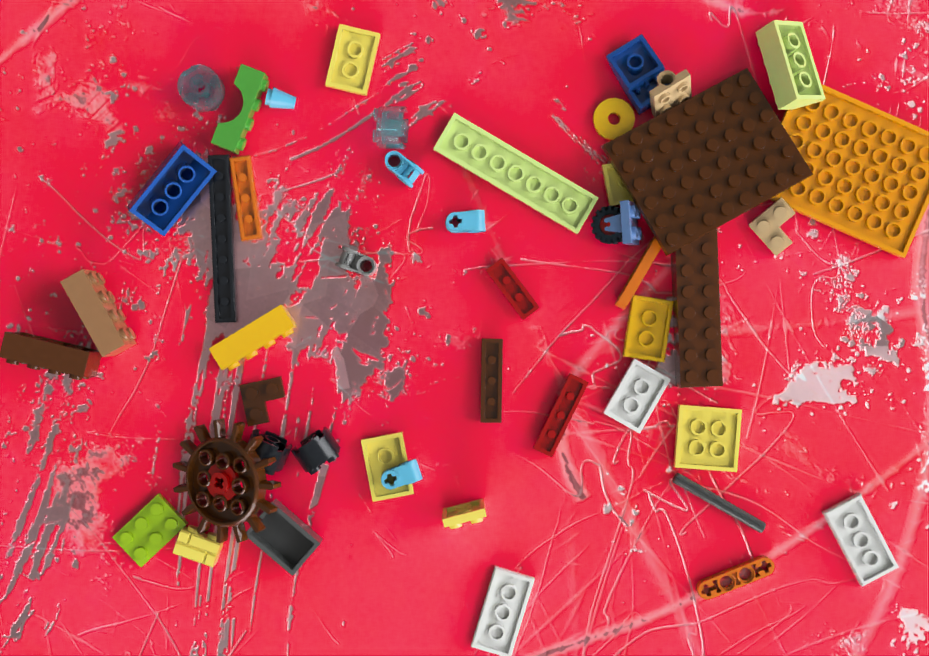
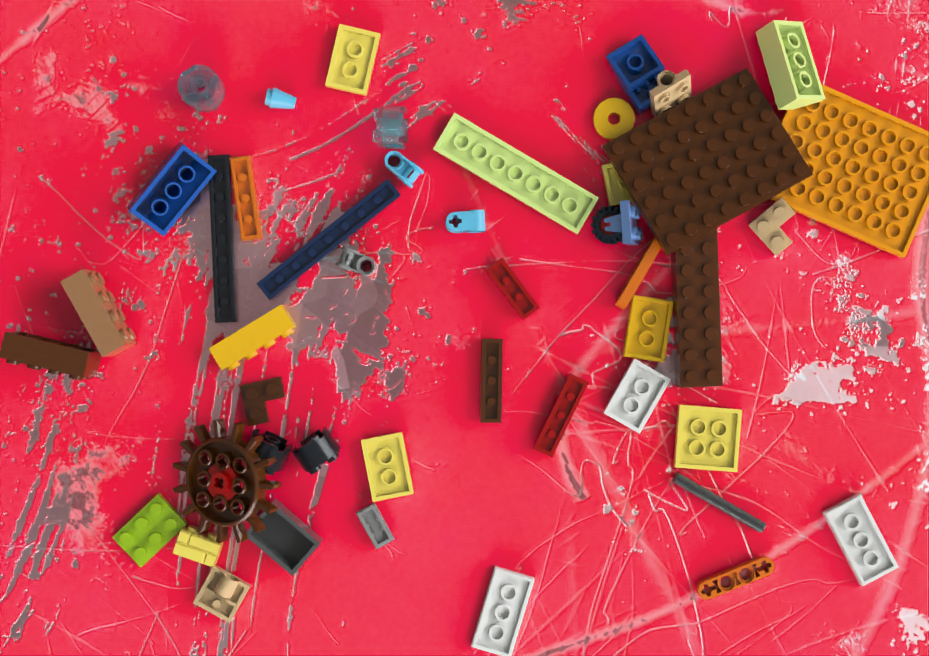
(222, 593): none -> tan plate
(232, 134): bright green arch -> none
(328, 239): none -> dark blue plate
(375, 525): none -> light grey plate
(405, 472): medium azure piece -> none
(470, 511): plate -> none

